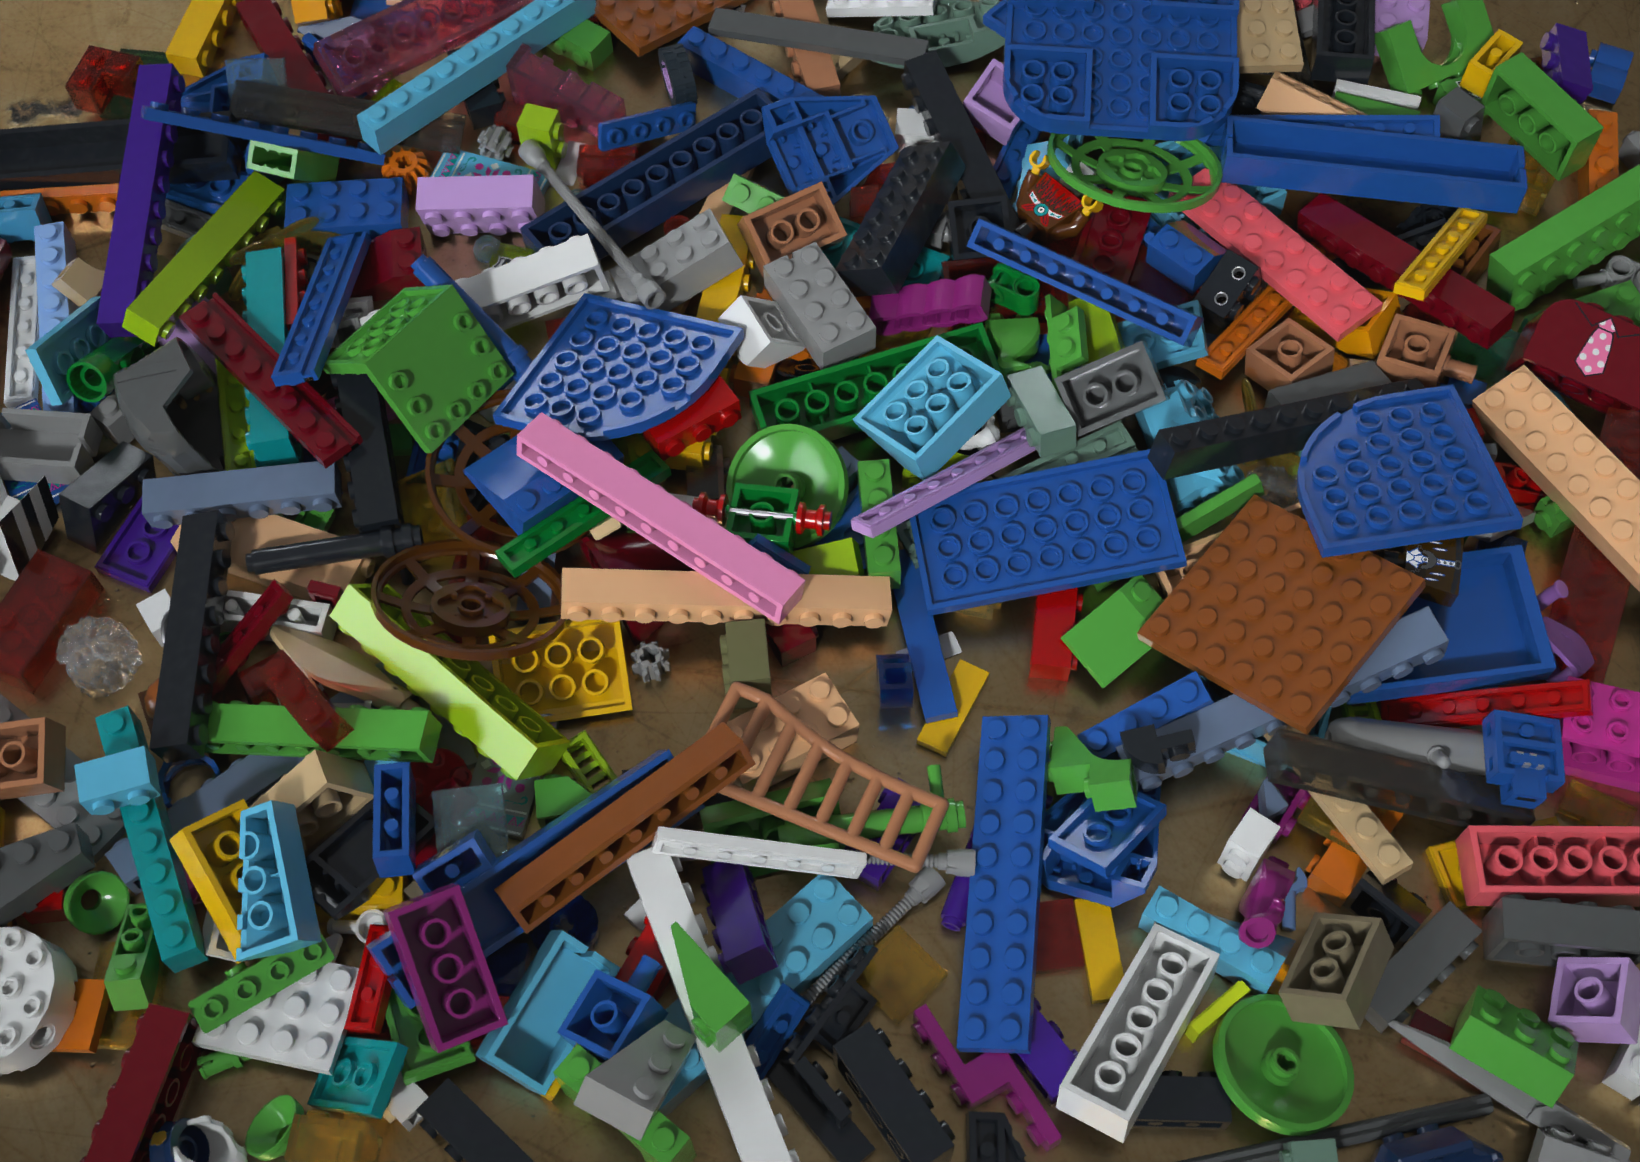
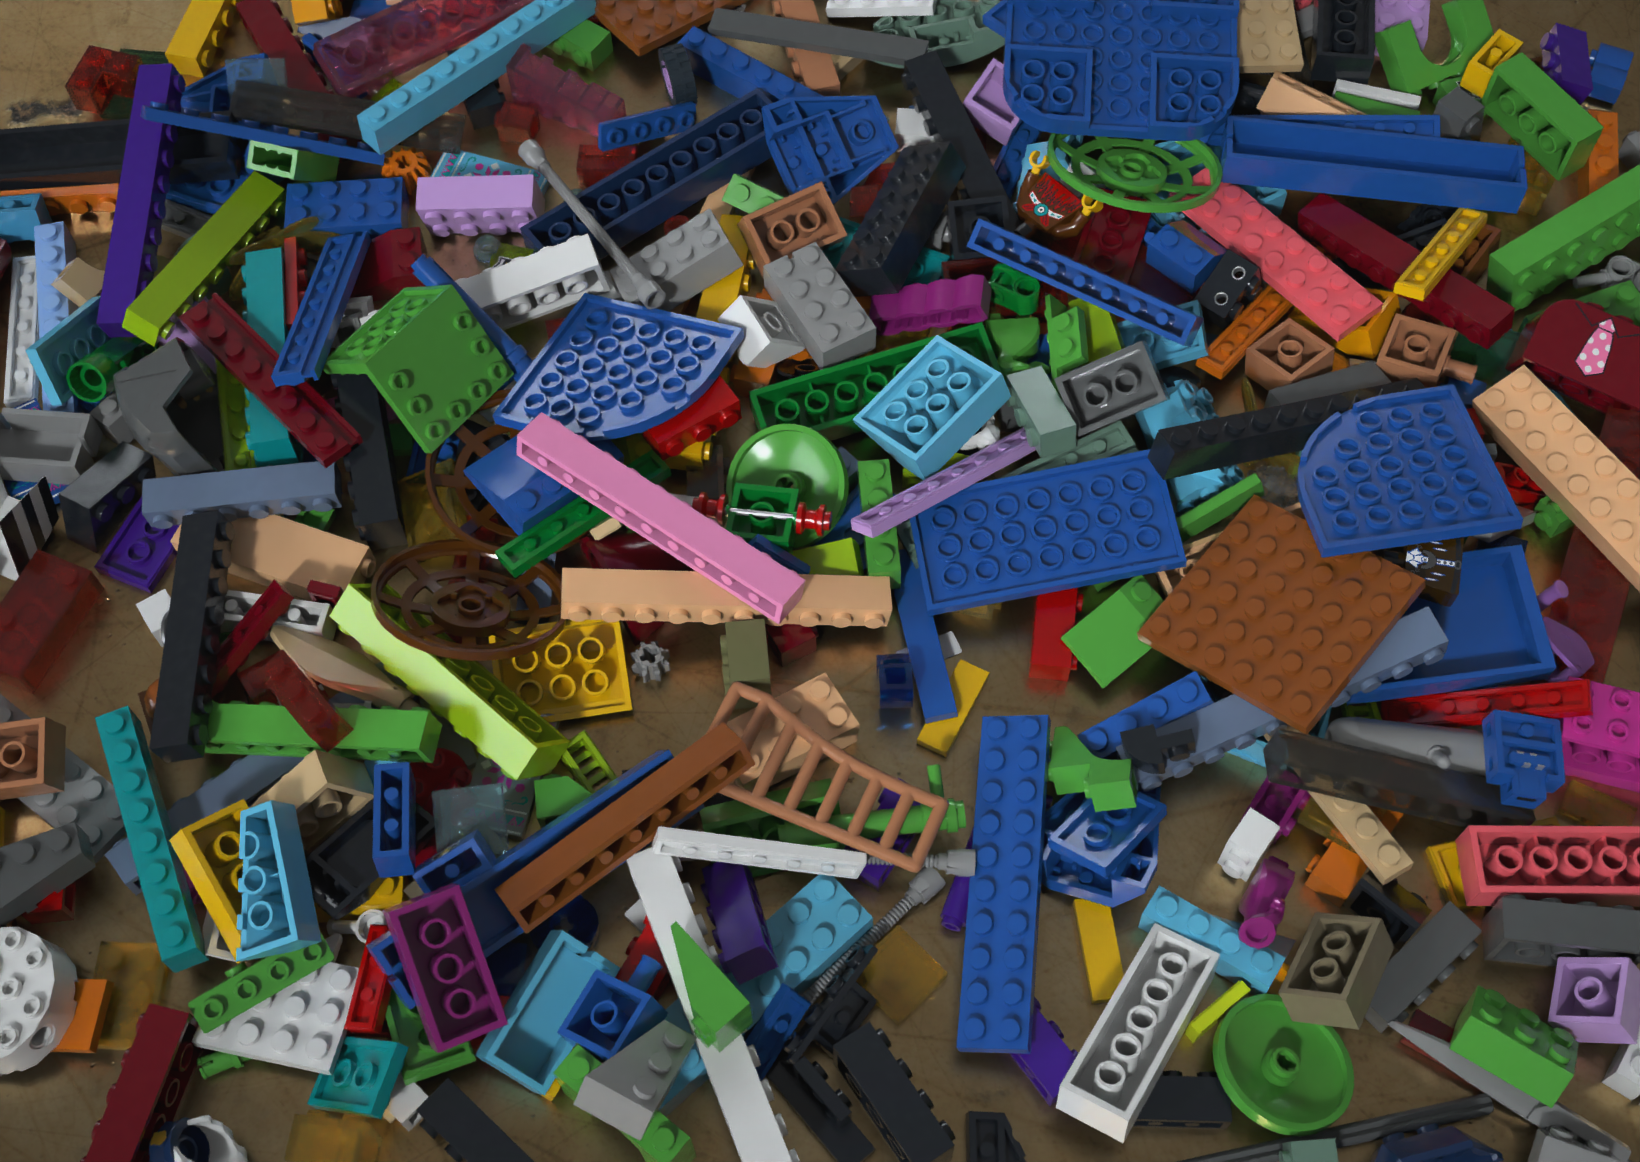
(99, 655): clear hair -> none
(108, 910): bright green piece -> none
(117, 781): medium azure brick -> none
(134, 962): bright green slope -> none
(165, 780): blue helmet -> none
(271, 1128): bright green piece -> none
(384, 543): black cylinder -> none
(495, 142): light grey gear -> none
(546, 128): lime brick -> none
(567, 167): white sticker -> none
(985, 1079): magenta bracket -> none
(1058, 938): clear red tile -> none
(1271, 801): sand blue slope -> none
(1299, 885): medium blue bar -> none

